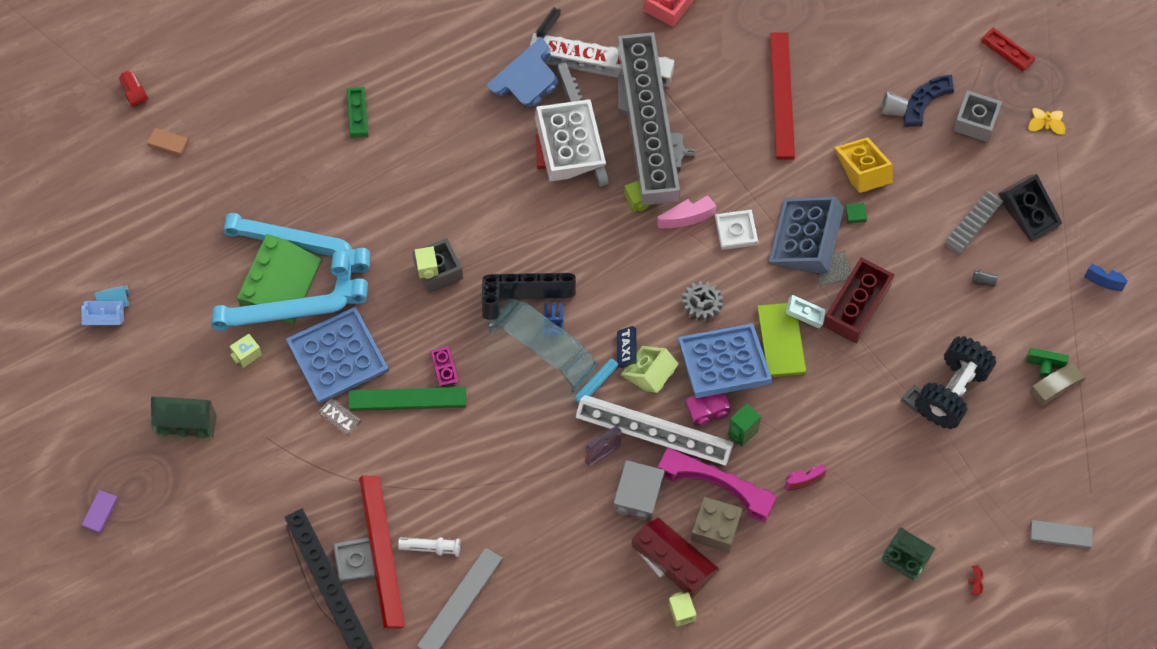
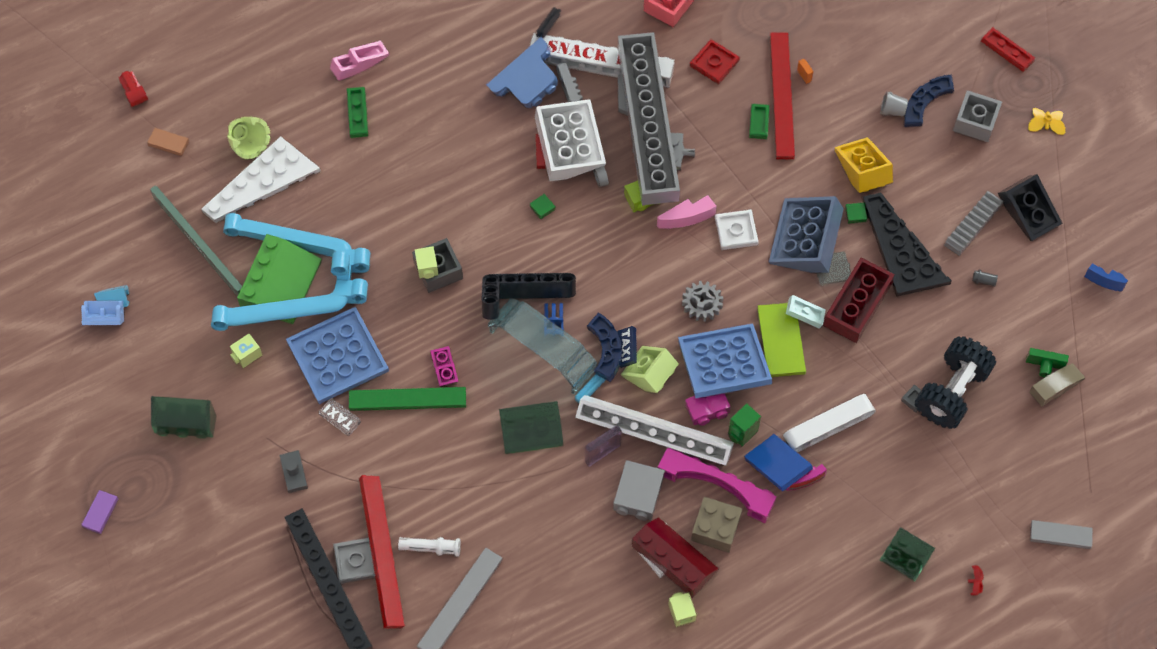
(196, 240): none -> sand green tile
(248, 136): none -> yellowish green hair
(264, 177): none -> white wing
(293, 471): none -> dark grey tile
(358, 60): none -> bright pink slope
(531, 427): none -> clear green slope
(542, 206): none -> green tile
(611, 346): none -> dark blue tile
(714, 61): none -> red tile
(759, 121): none -> green tile
(778, 462): none -> blue tile
(805, 71): none -> orange tile
(829, 423): none -> white beam
(902, 250): none -> black wing

